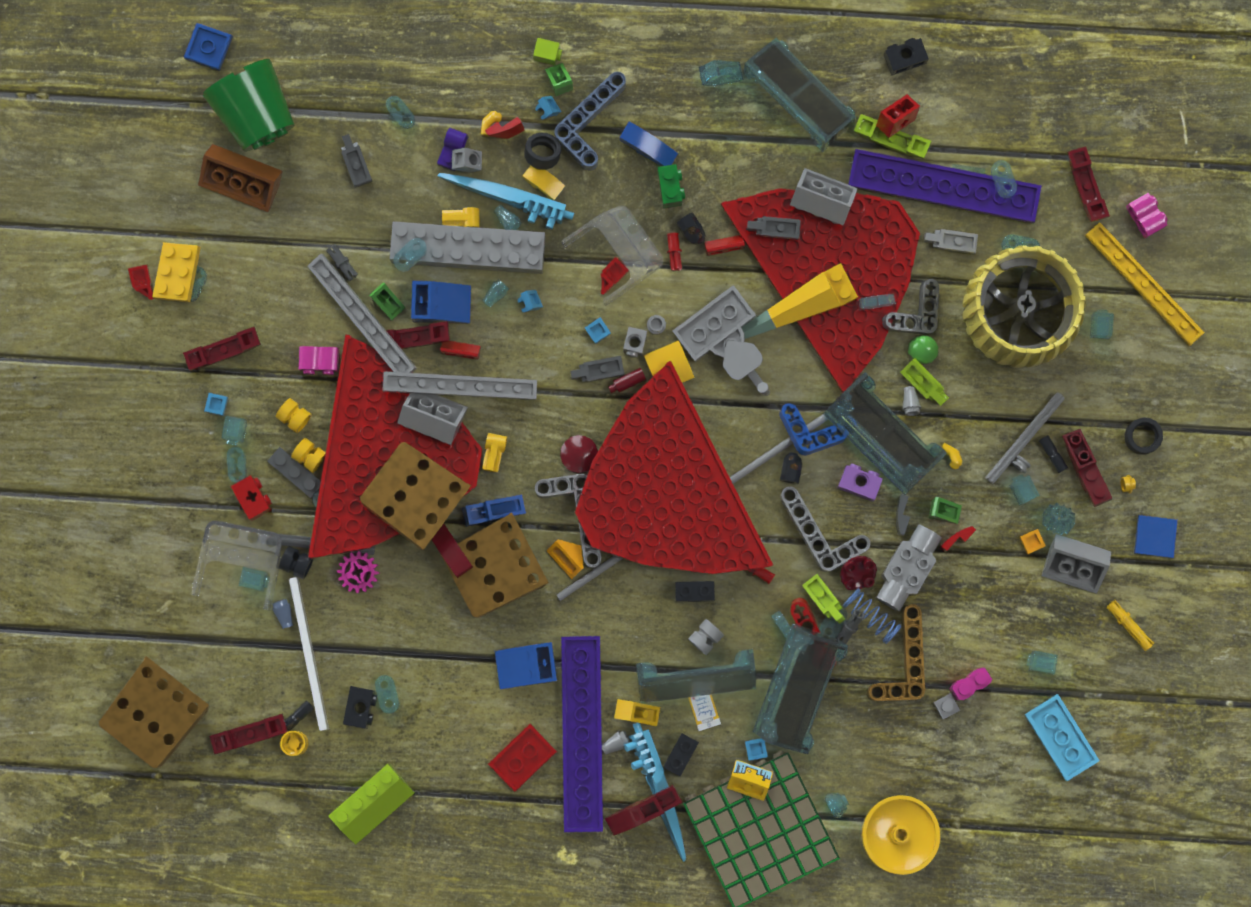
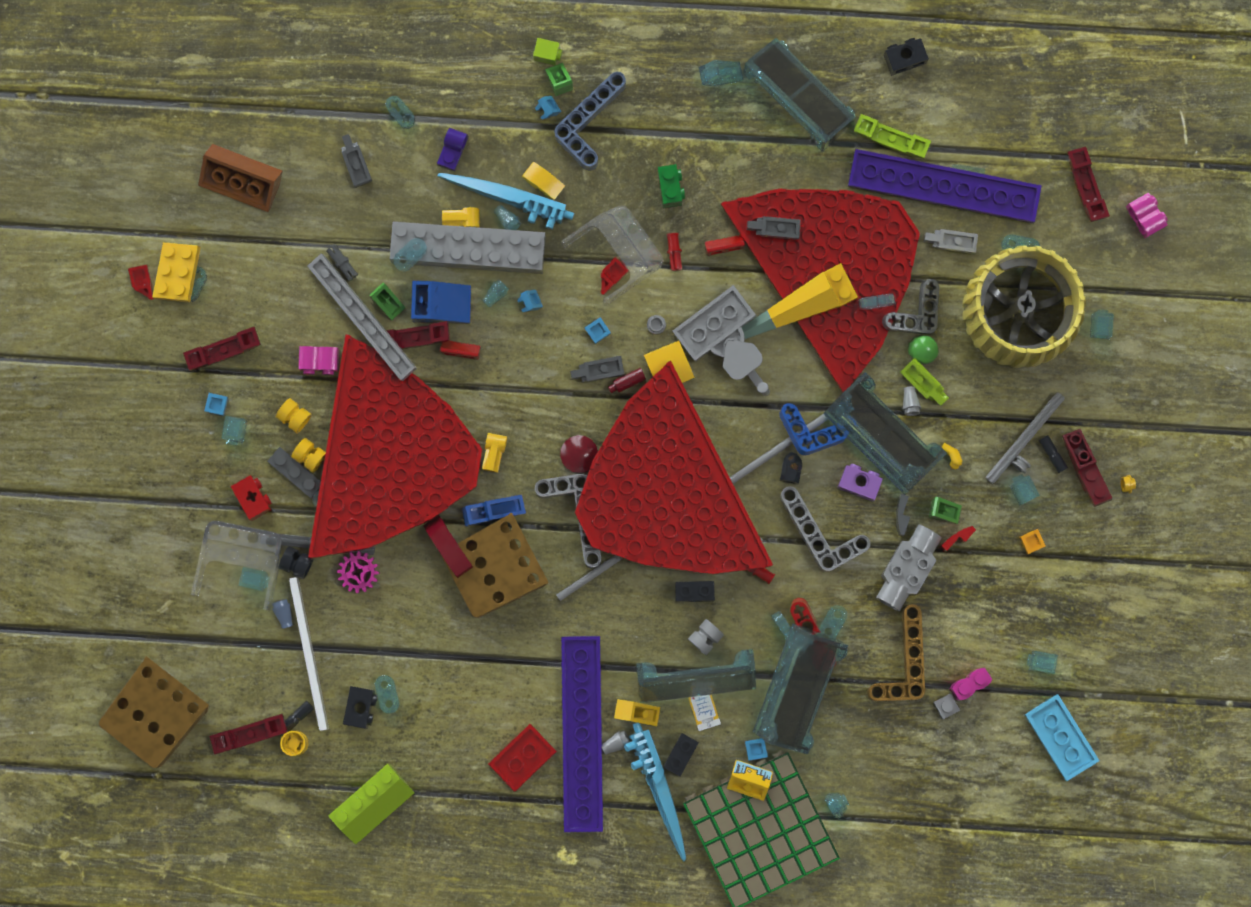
(208, 46): blue tile -> none
(232, 466): clear light blue beam -> none
(251, 105): green cone -> none
(413, 495): pearl gold piece -> none
(432, 416): light grey slope -> none
(459, 385): light grey plate -> none
(466, 160): light grey brick -> none
(488, 120): yellow arm -> none
(507, 131): red slope -> none
(526, 665): blue slope -> none
(538, 161): black tyre -> none
(567, 556): light orange slope -> none
(634, 333): light grey brick -> none
(643, 810): dark red slope -> none
(647, 145): blue slope -> none
(691, 229): black rock -> none
(823, 196): light grey slope -> none
(824, 598): lime hinge -> none
(850, 626): dark grey pin -> none
(858, 573): dark red dish -> none
(888, 637): medium blue piece -> none
(898, 115): red brick -> none
(900, 835): yellow dish -> none
(1003, 178): clear light blue plate -> none
(1058, 519): clear light blue gear -> none
(1076, 563): light grey slope -> none
(1128, 623): yellow pin -> none
(1143, 450): black tyre -> none
(1144, 284): yellow tile -> none
(1155, 536): blue tile -> none

